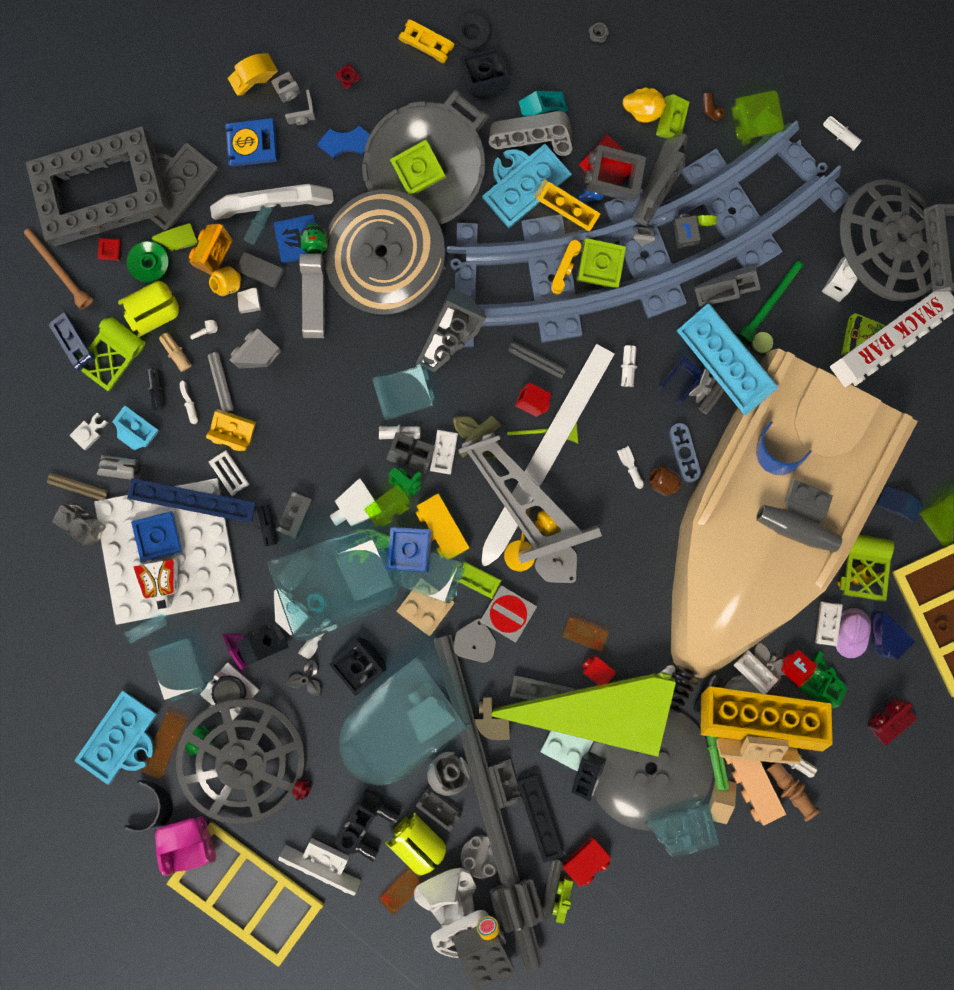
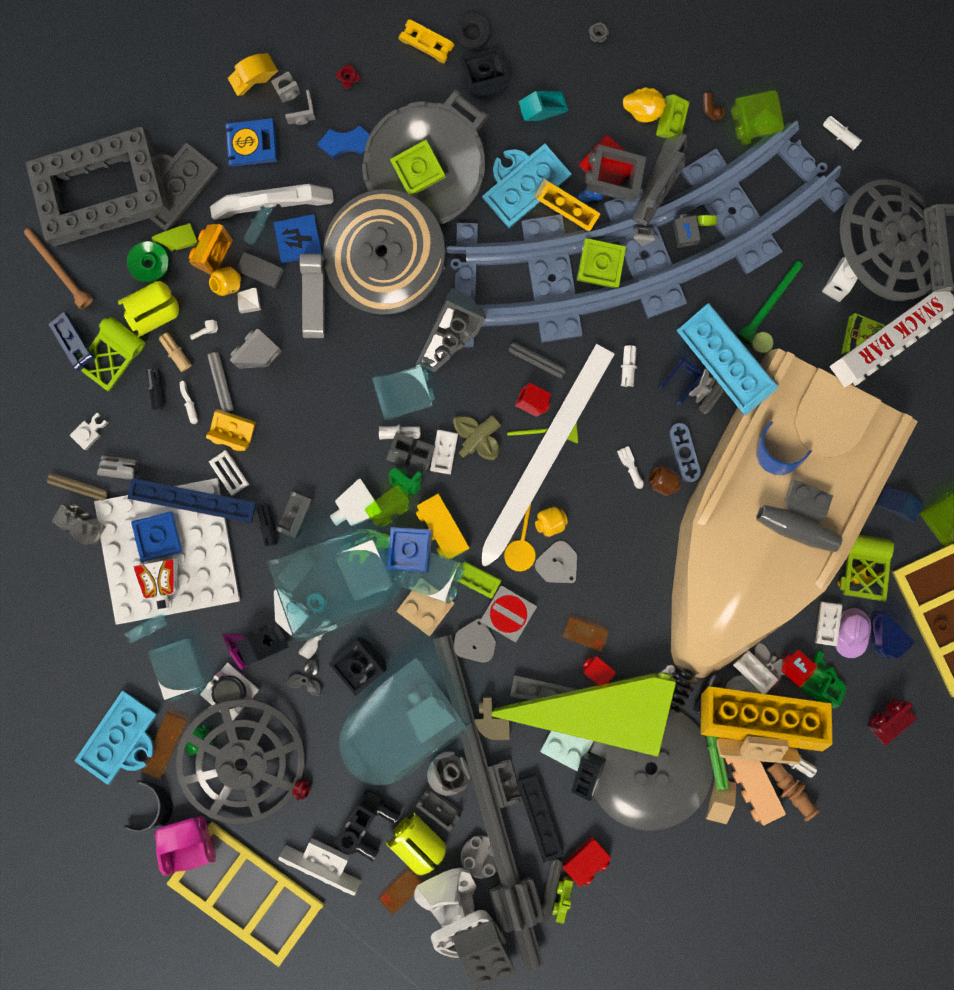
(109, 249): red tile -> none
(134, 429): medium azure slope -> none
(314, 239): green head -> none
(488, 928): tile -> none
(532, 130): light grey beam -> none
(542, 545): light grey piece -> none
(565, 266): yellow plate -> none
(685, 830): clear light blue slope -> none
(728, 286): dark grey slope -> none

